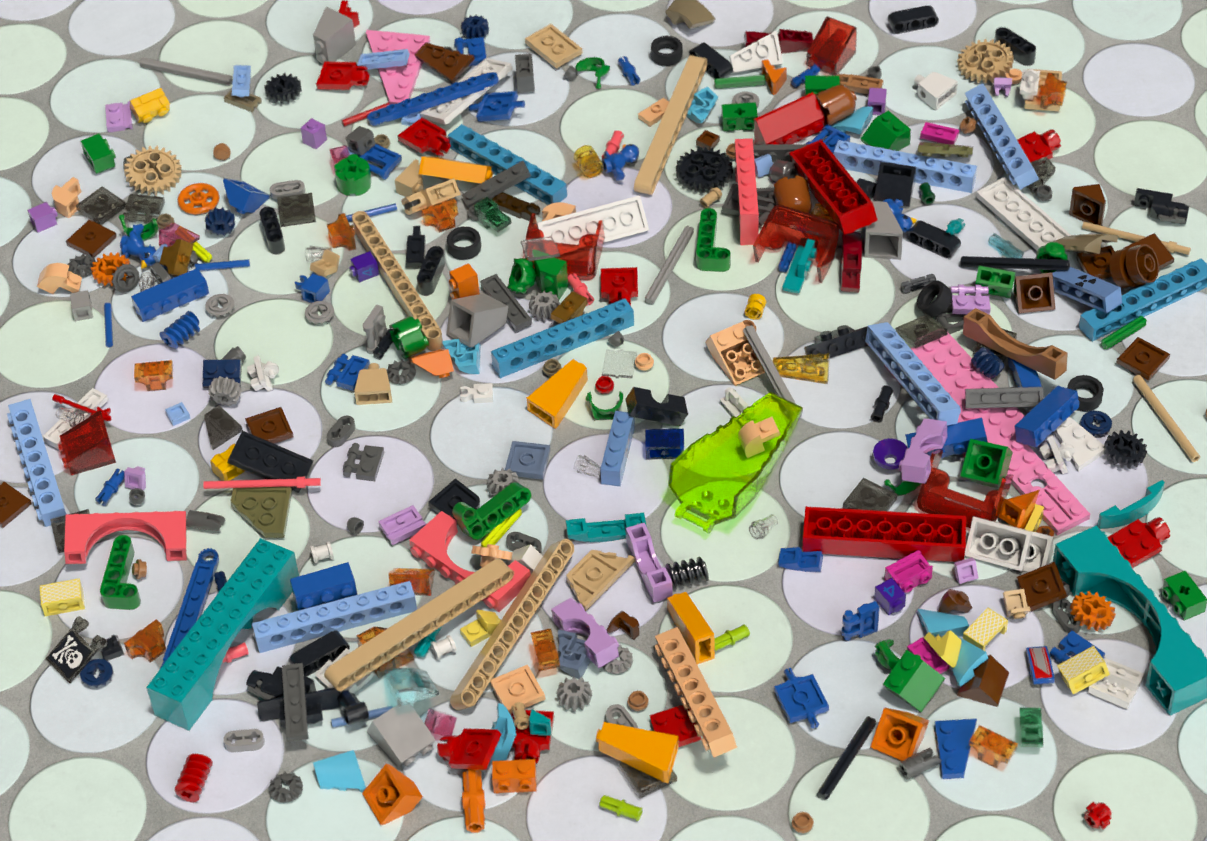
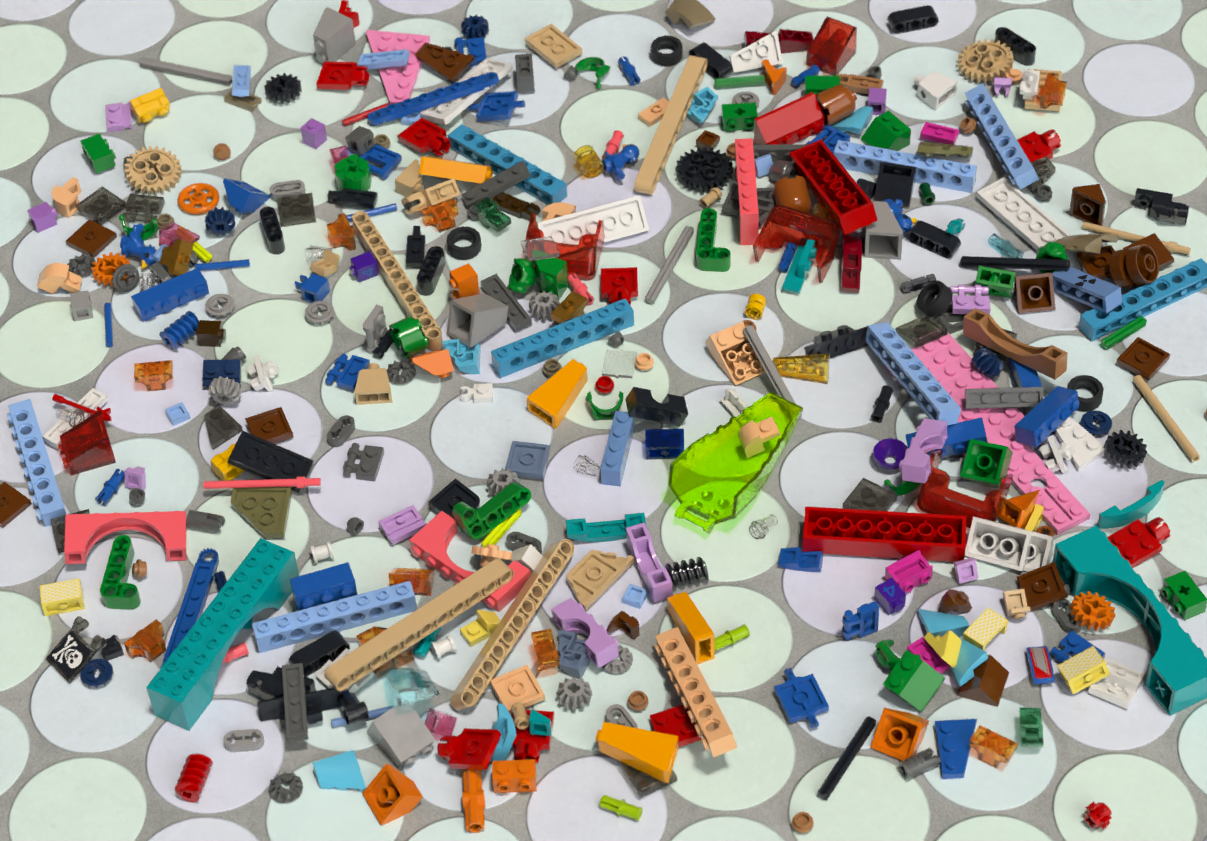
(210, 333): none -> dark brown brick
(353, 198): none -> black hinge
(635, 596): none -> light blue tile

